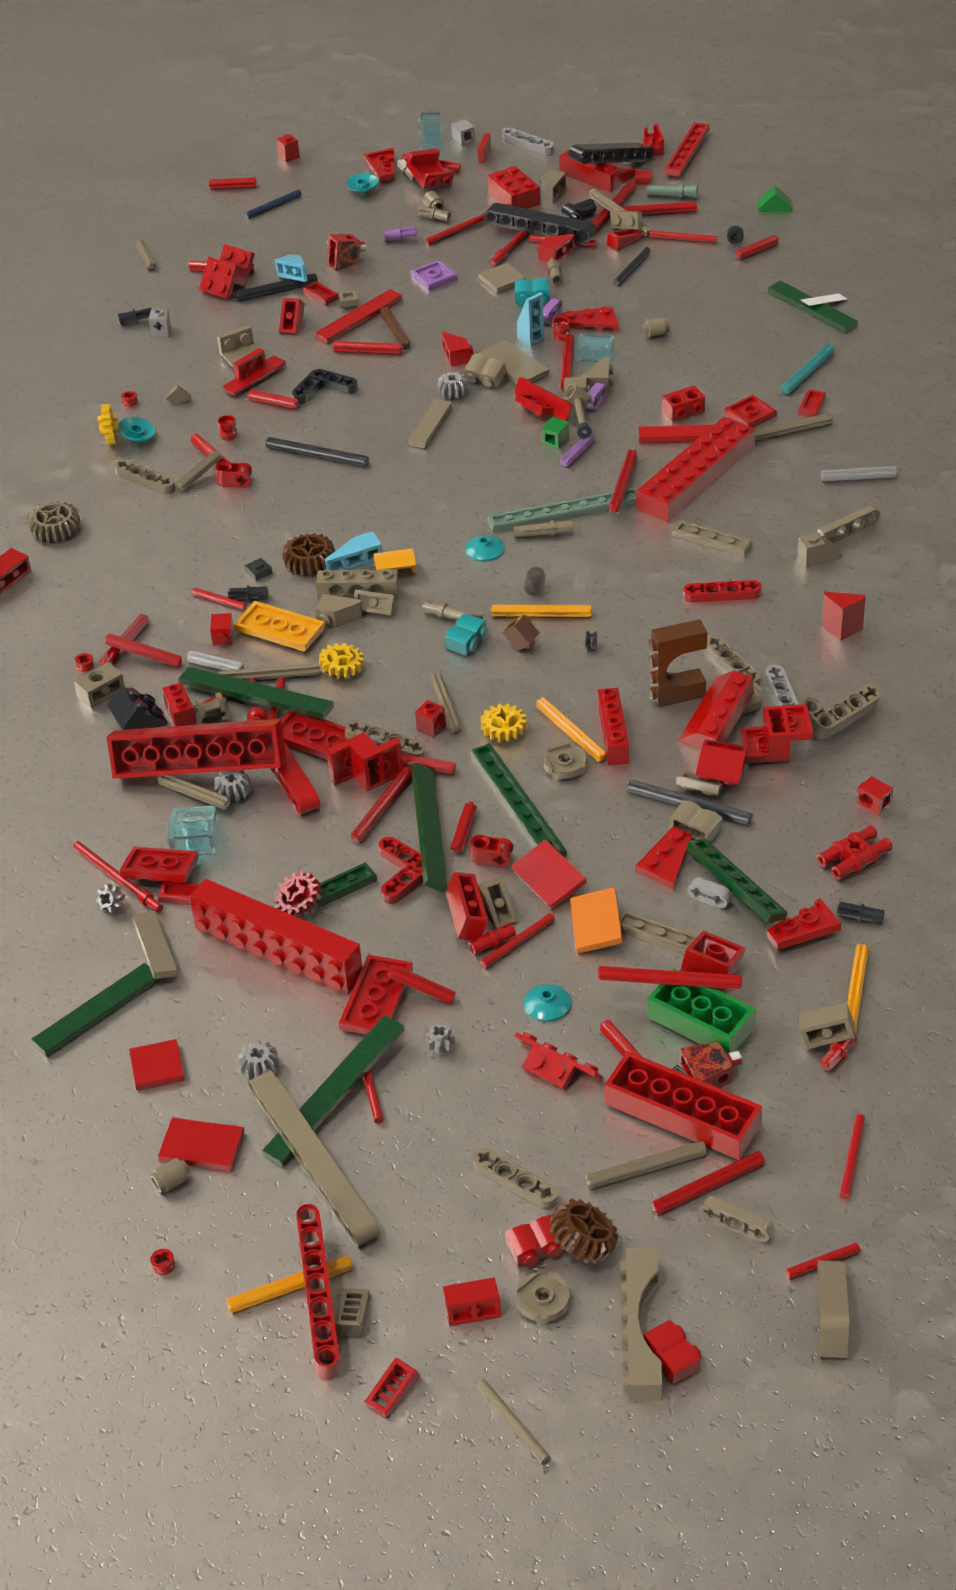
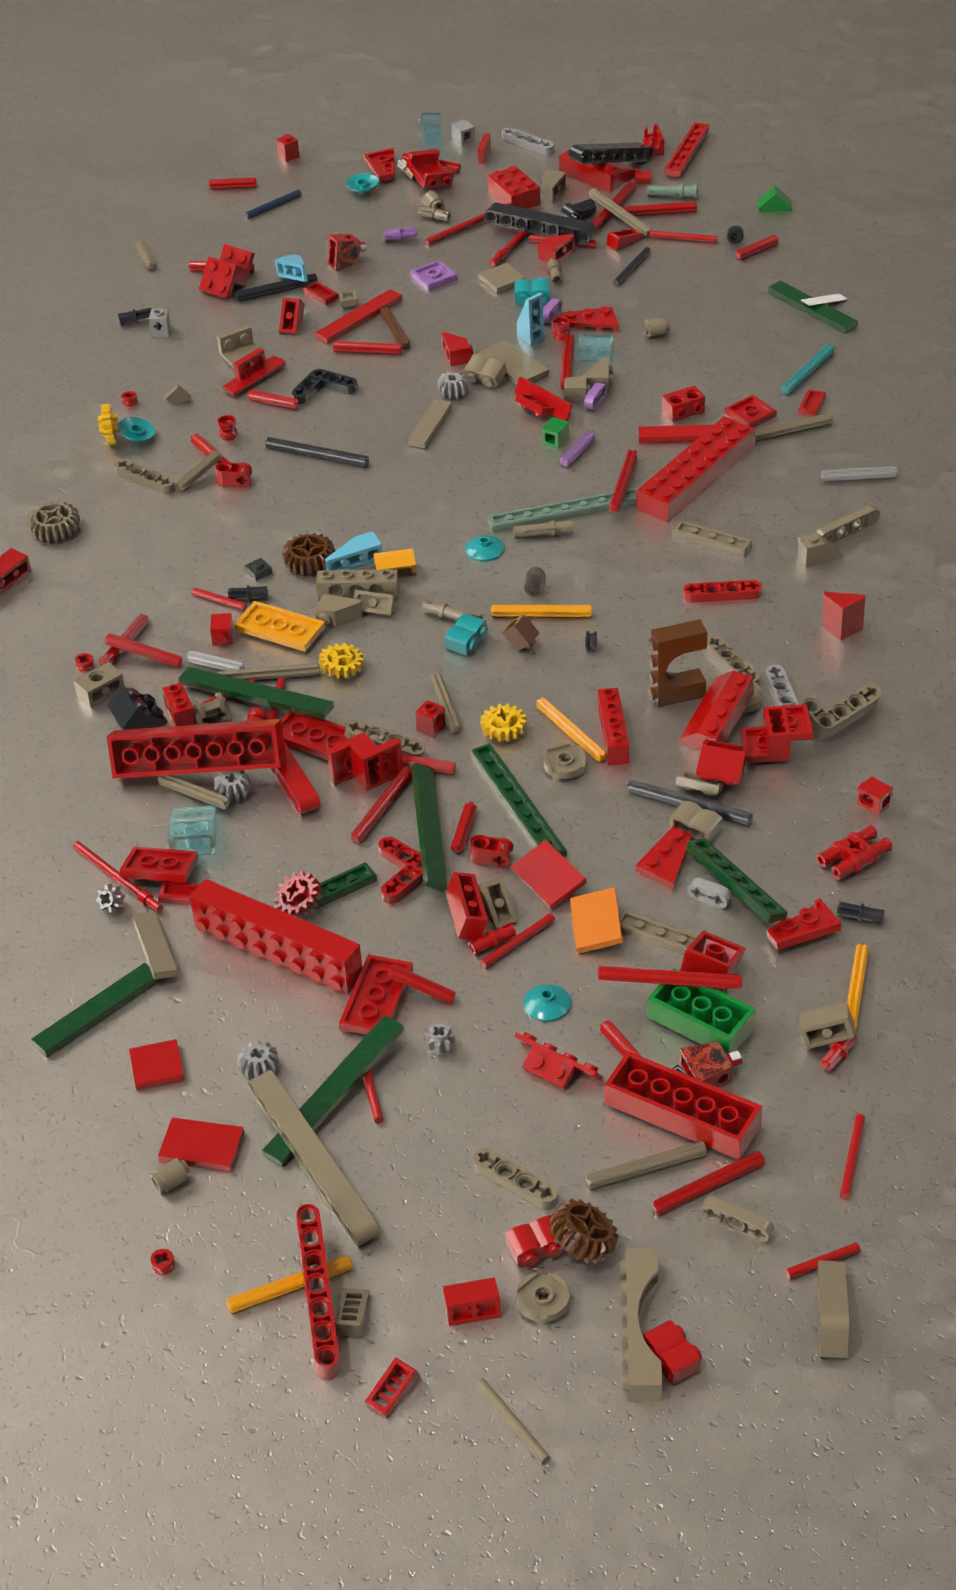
(579, 398): dark tan piece -> none
(626, 219): dark tan plate -> none

